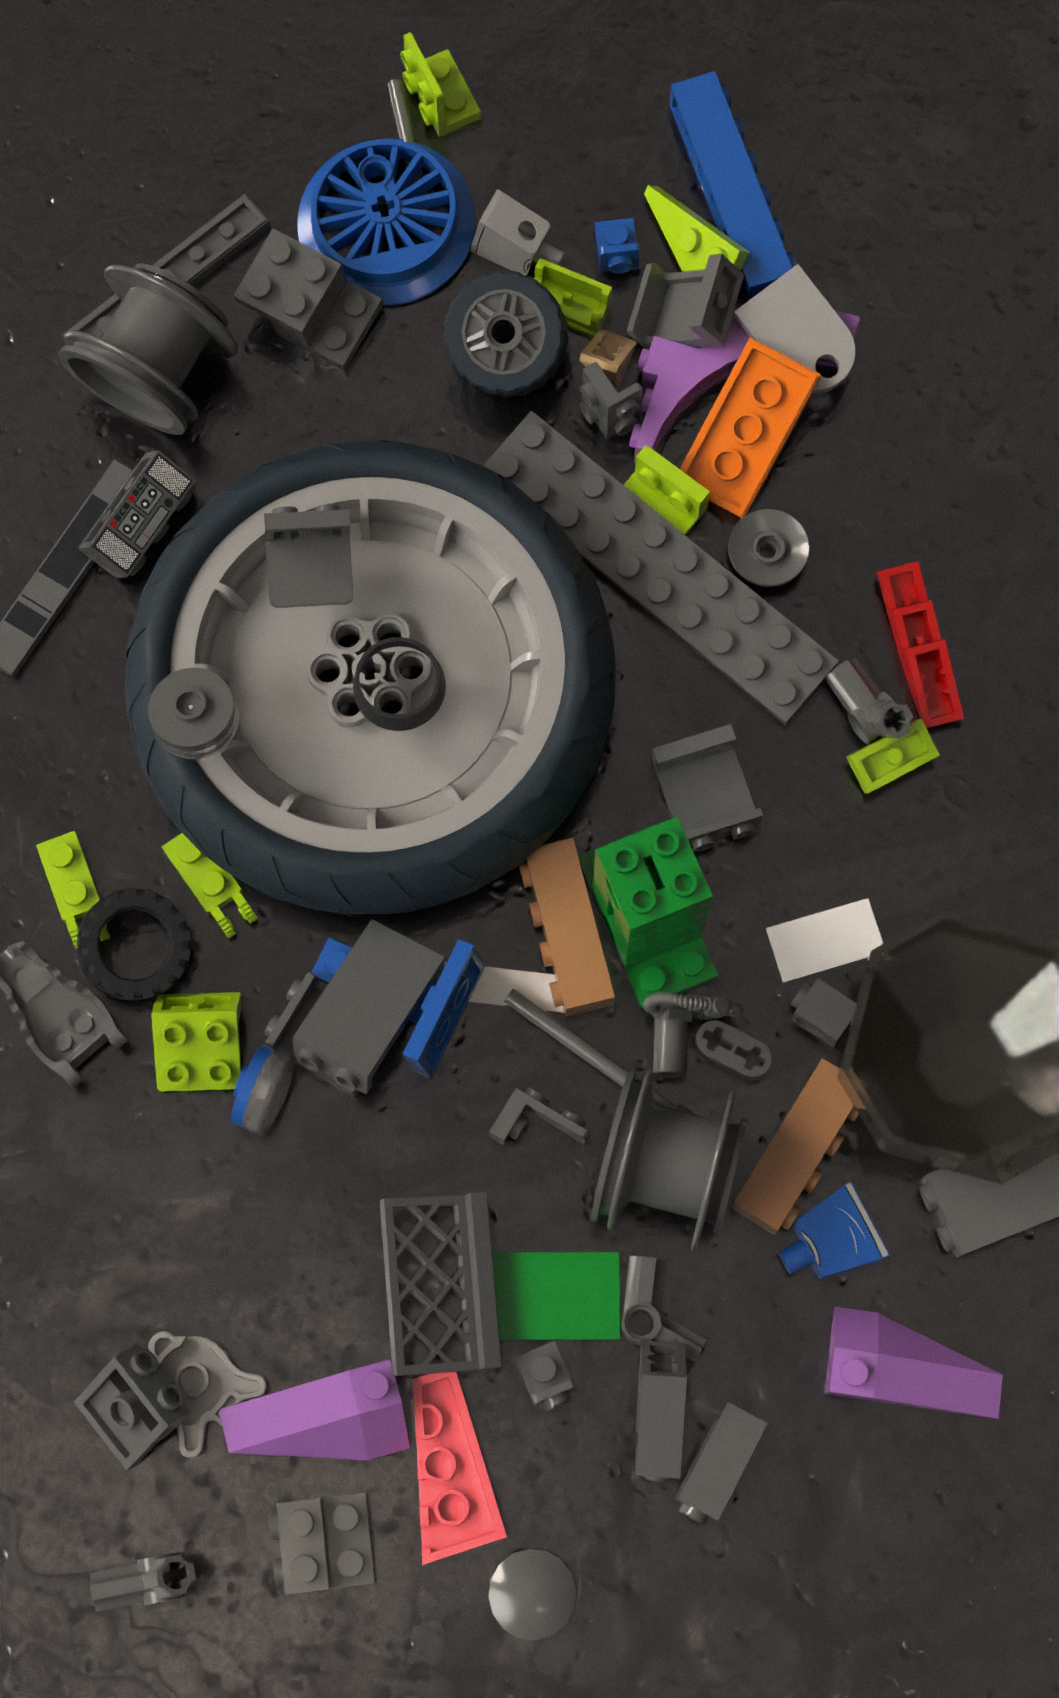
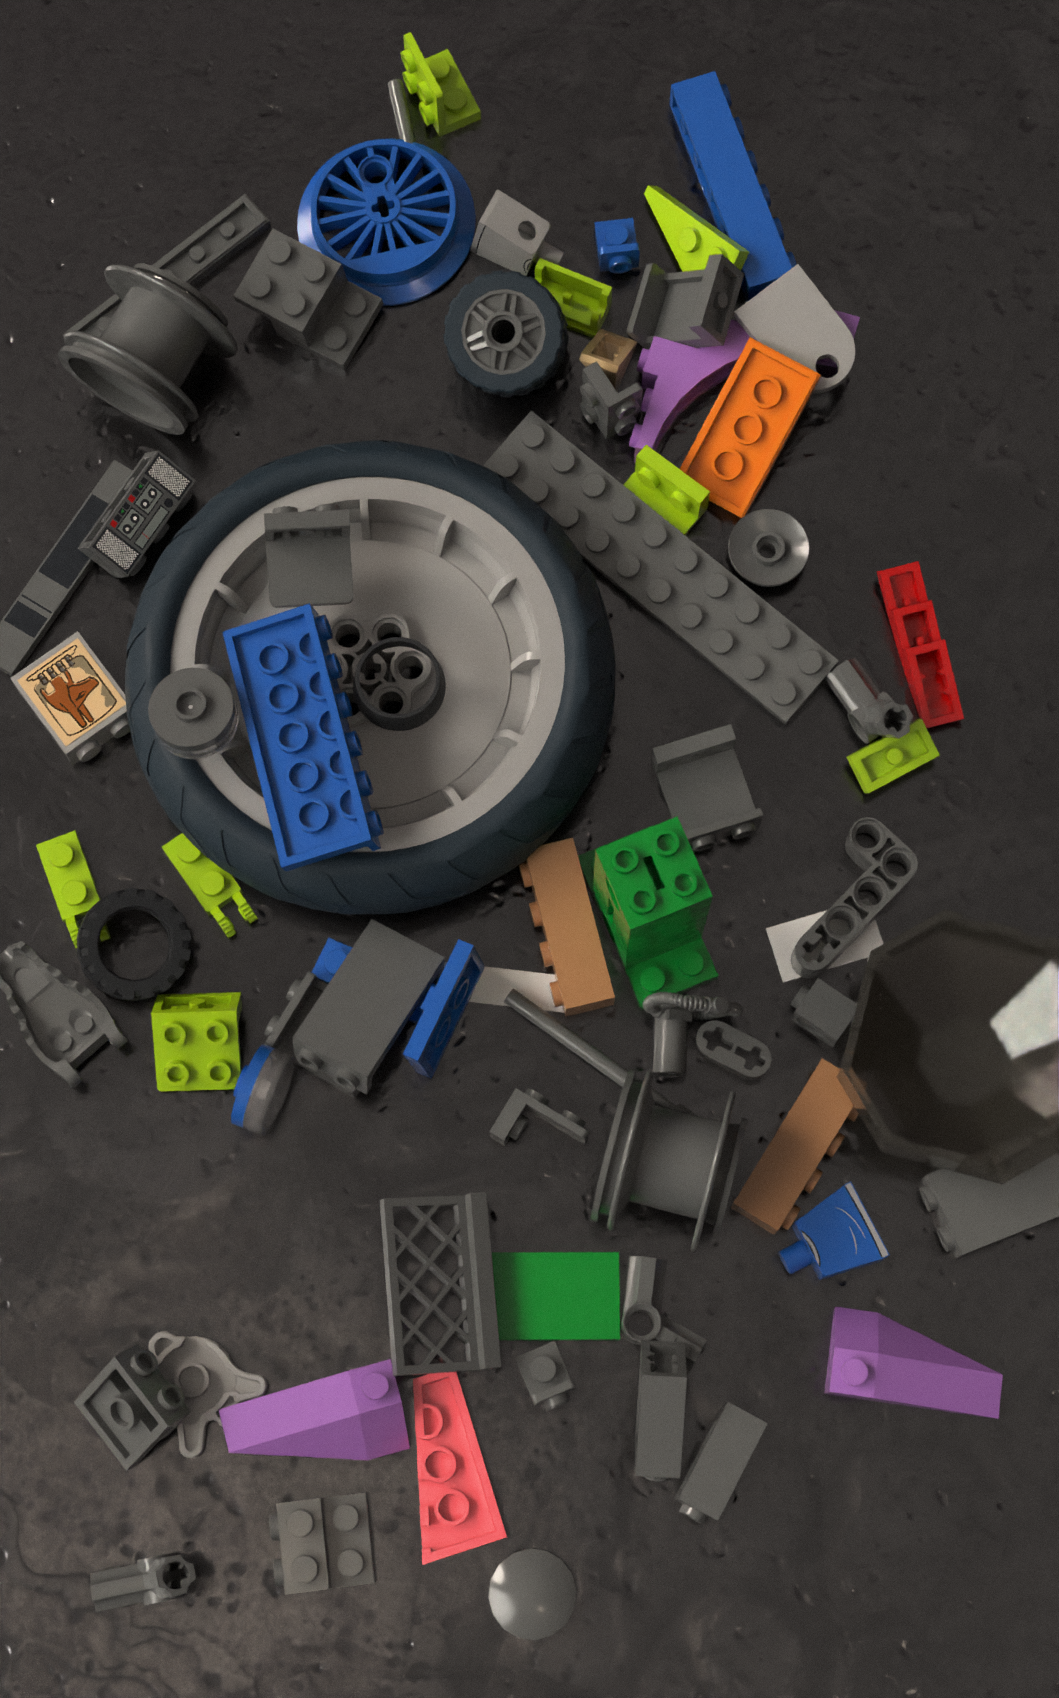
(74, 698): none -> brick
(302, 737): none -> blue bracket
(849, 906): none -> dark grey beam

